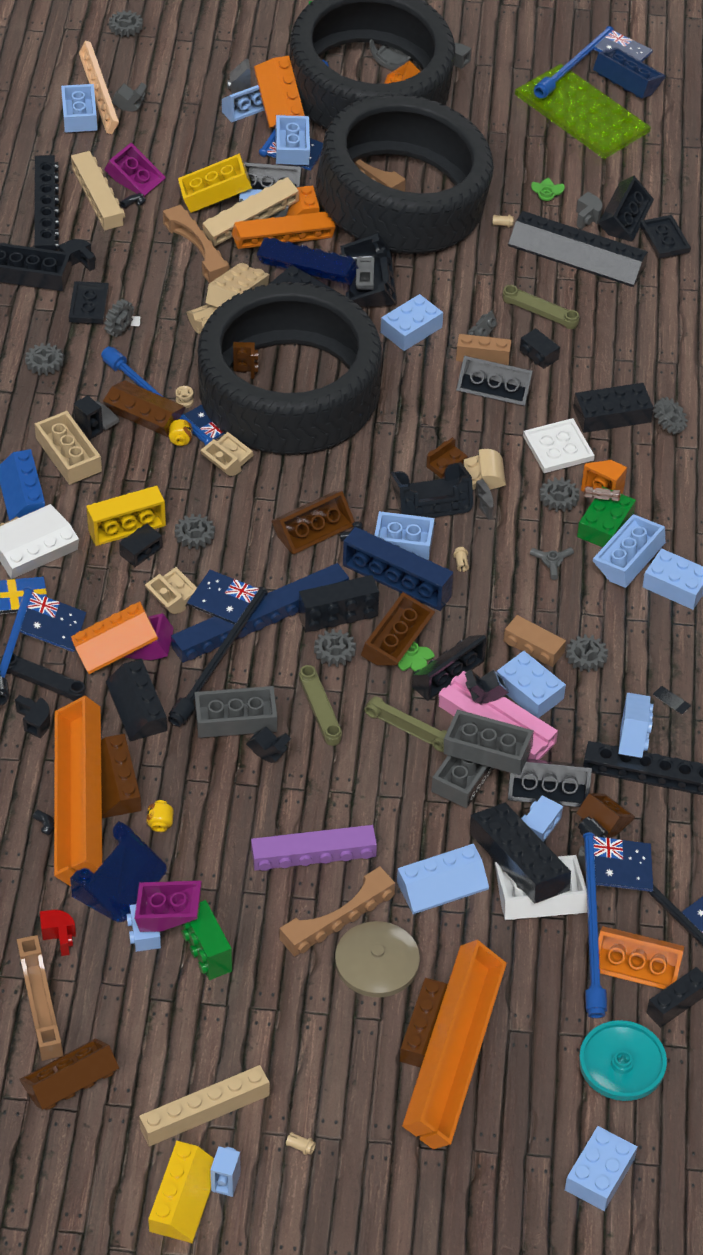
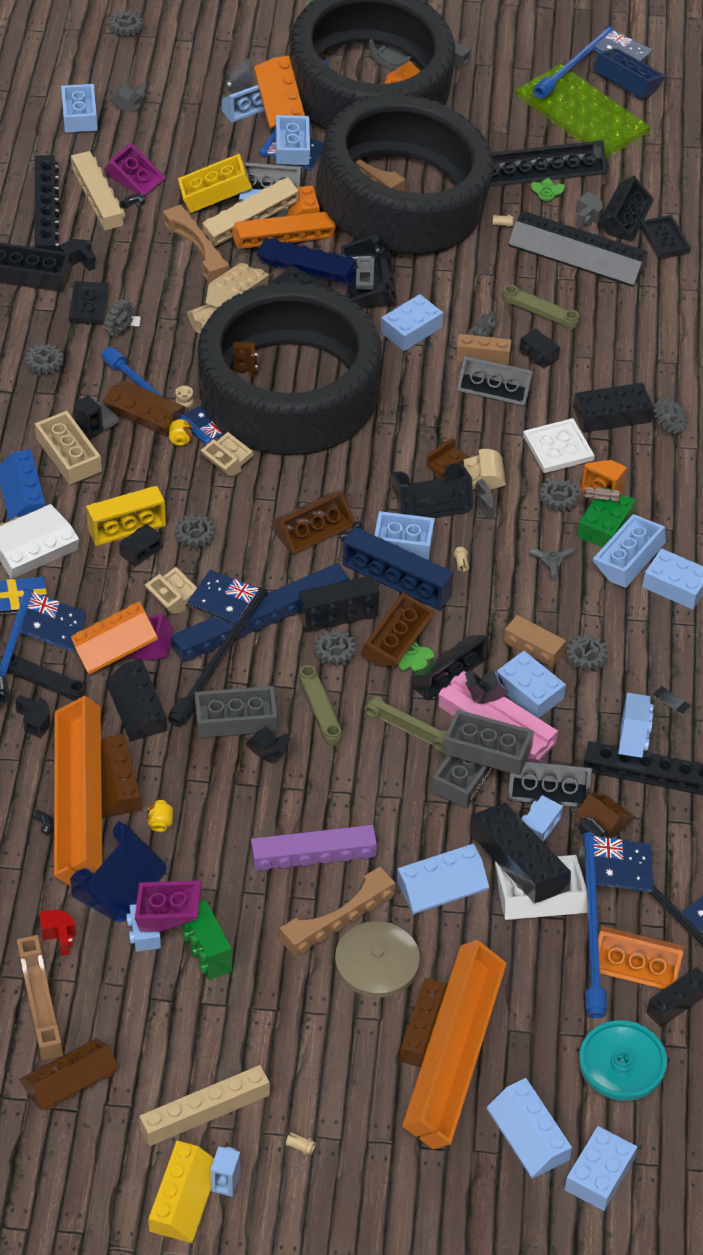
(102, 96): light nougat plate -> none
(529, 1128): none -> light blue slope
(548, 162): none -> black slope

